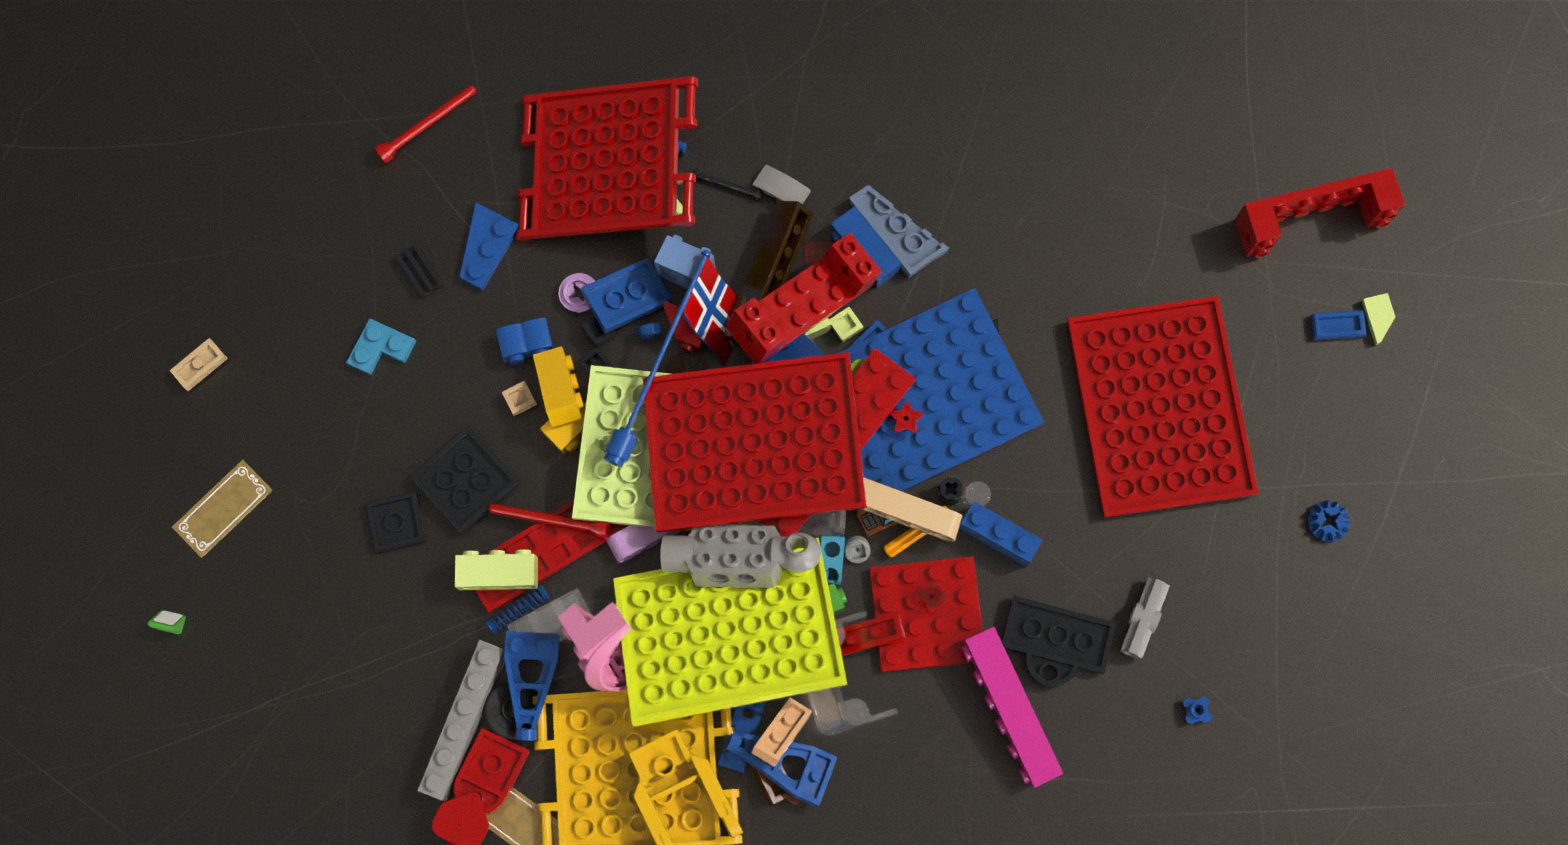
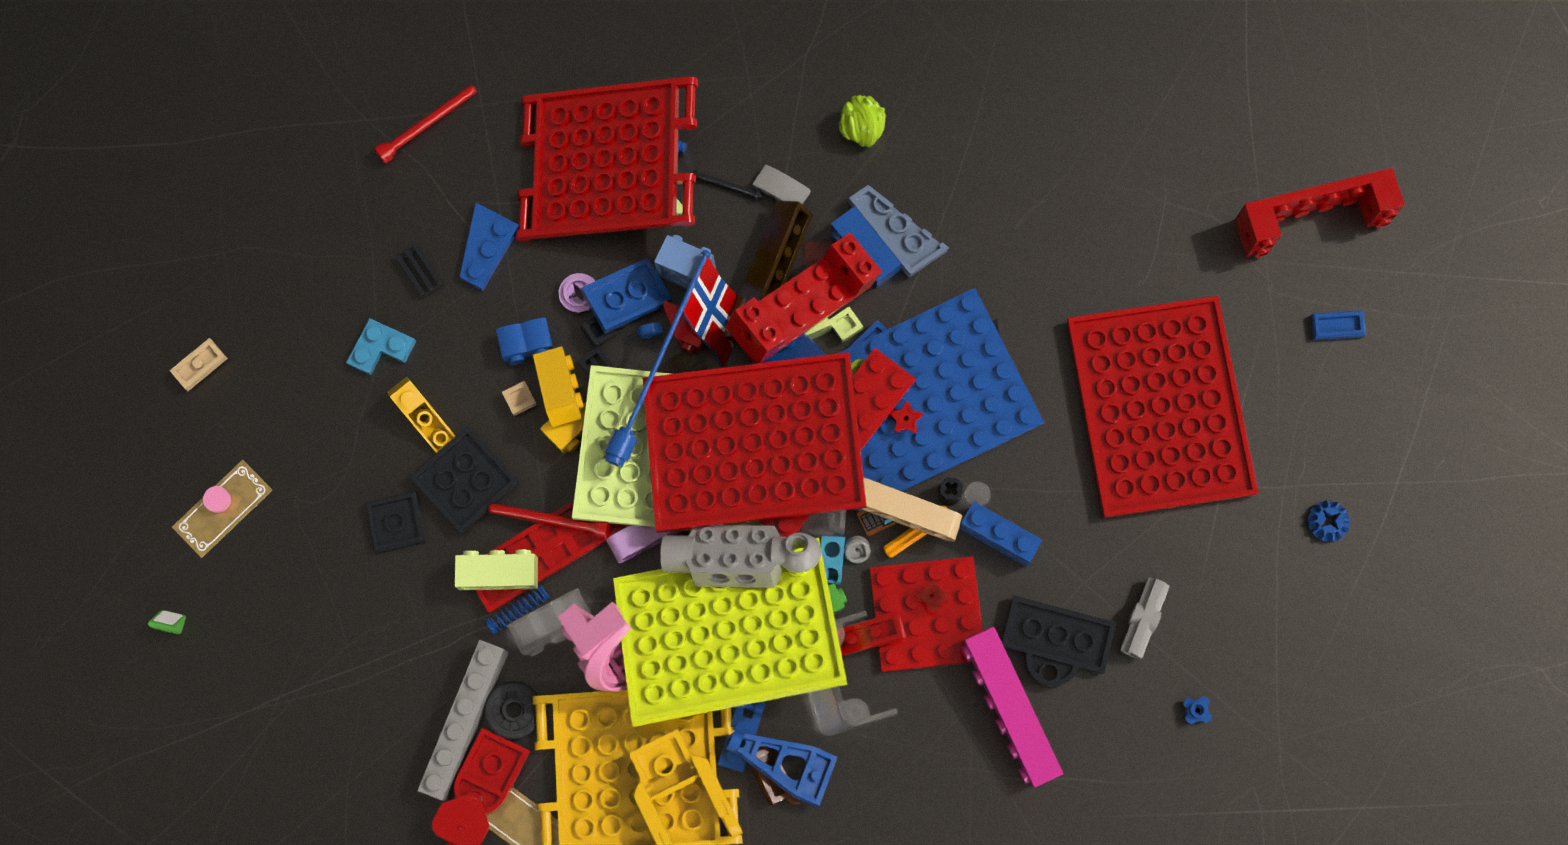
(217, 499): none -> bright pink tile
(421, 414): none -> yellow slope
(535, 646): blue plate -> none
(782, 732): light nougat plate -> none
(862, 120): none -> lime hair
(1378, 315): yellowish green tile -> none

